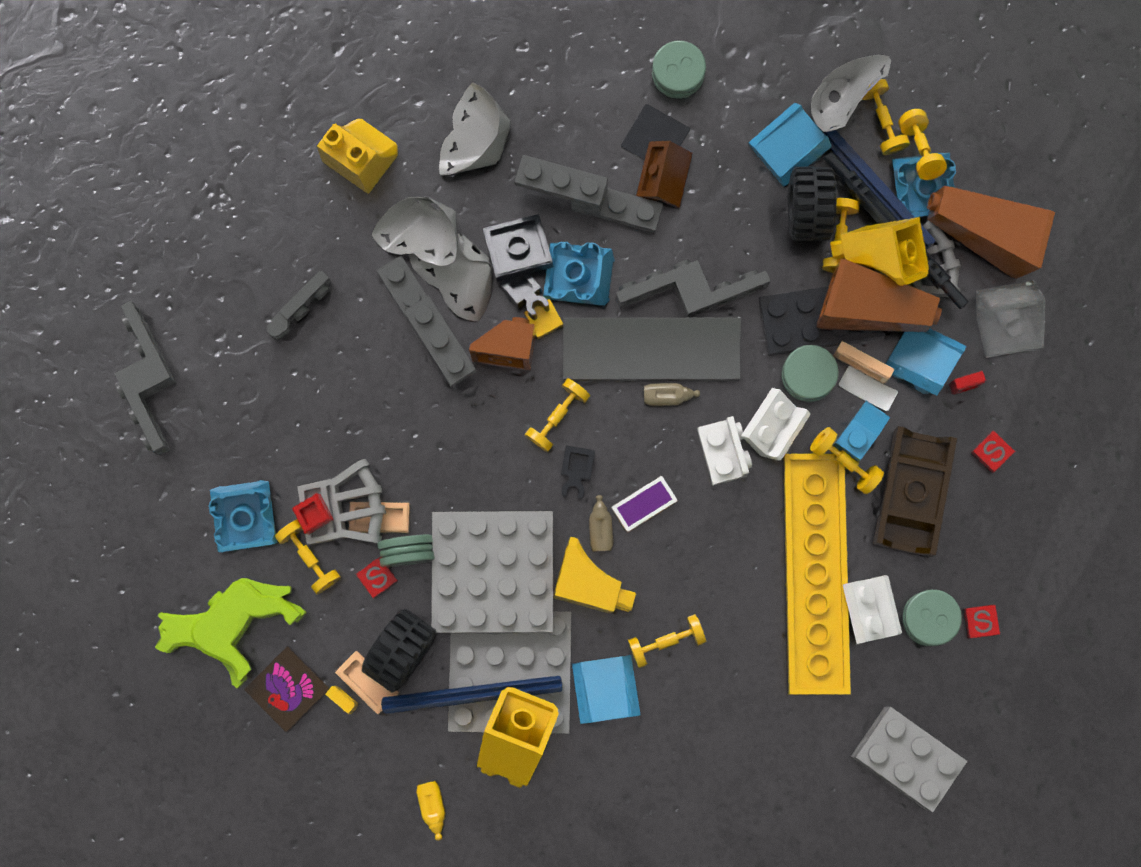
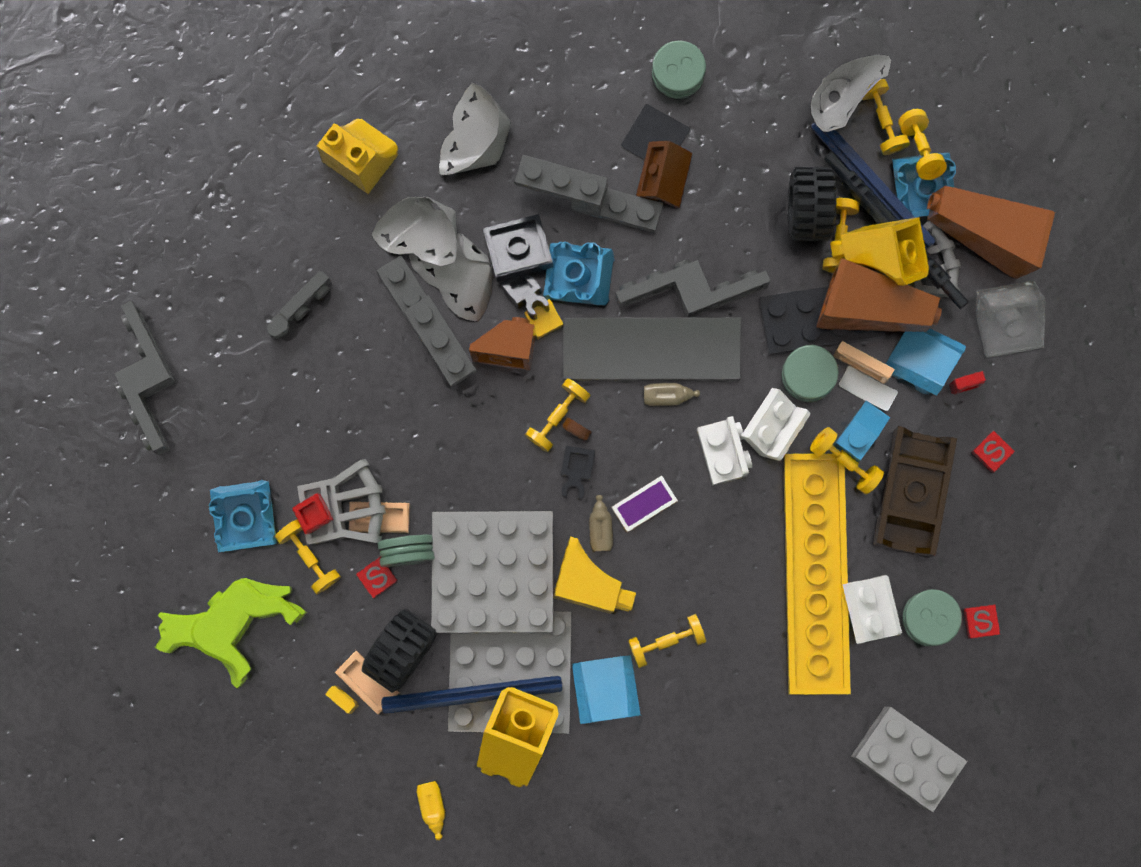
(287, 689): tile -> none
(576, 429): none -> reddish brown tile
(790, 143): dark azure slope -> none

